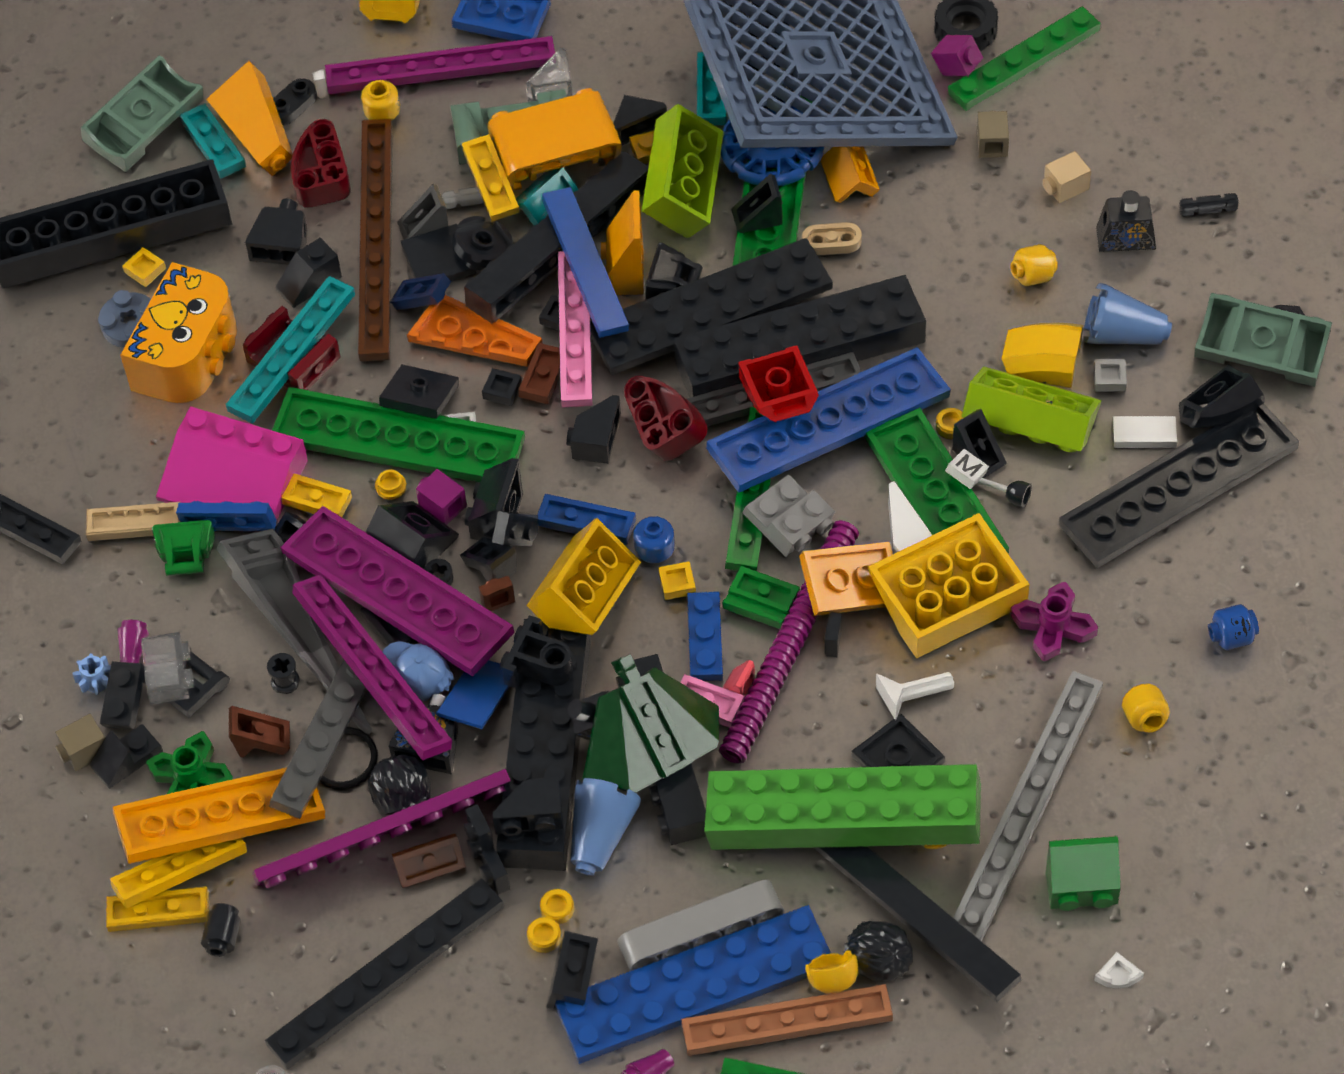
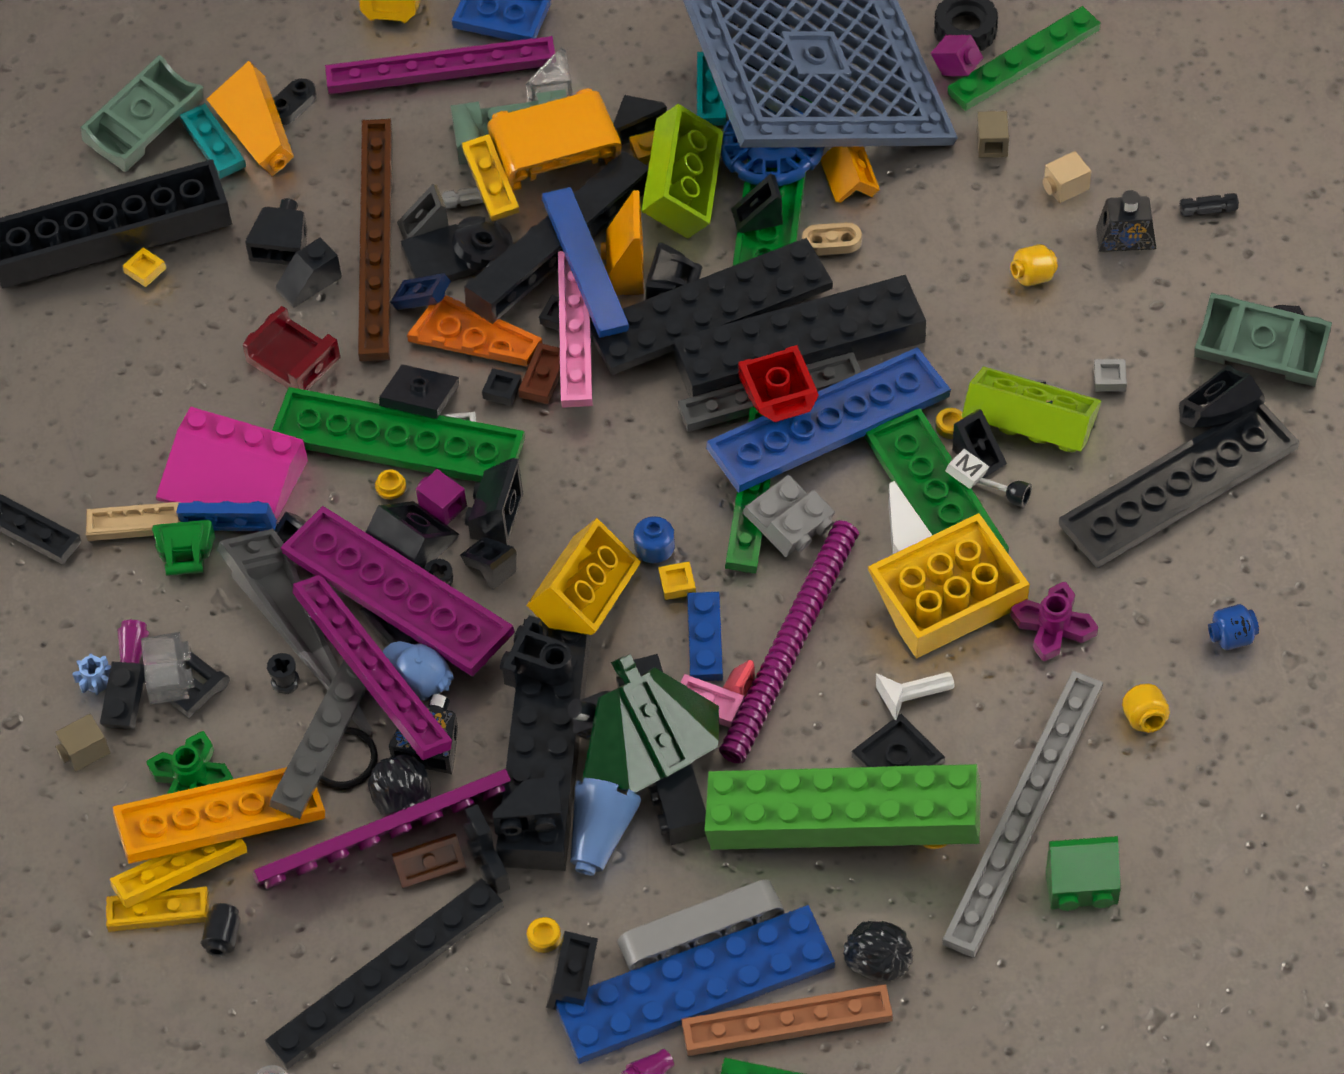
(116, 310): sand blue plate -> none
(123, 756): black slope -> none
(181, 336): light orange brick -> none
(257, 730): copper slope -> none
(290, 349): teal plate -> none
(312, 494): yellow plate -> none
(319, 166): dark red beam -> none
(320, 84): white tile -> none
(380, 100): yellow head -> none
(475, 697): blue piece -> none
(497, 593): copper plate -> none
(515, 528): black plate -> none
(531, 198): teal panel -> none
(557, 905): yellow tile -> none
(574, 515): blue plate -> none
(595, 431): black slope -> none
(663, 417): dark red beam -> none
(760, 597): green plate -> none
(833, 634): black tile -> none
(833, 972): yellow hair -> none
(841, 579): light orange plate -> none
(925, 918): black tile -> none
(1043, 352): yellow slope -> none
(1118, 973): white tile -> none
(1124, 320): medium blue cone -> none
(1144, 432): white tile -> none

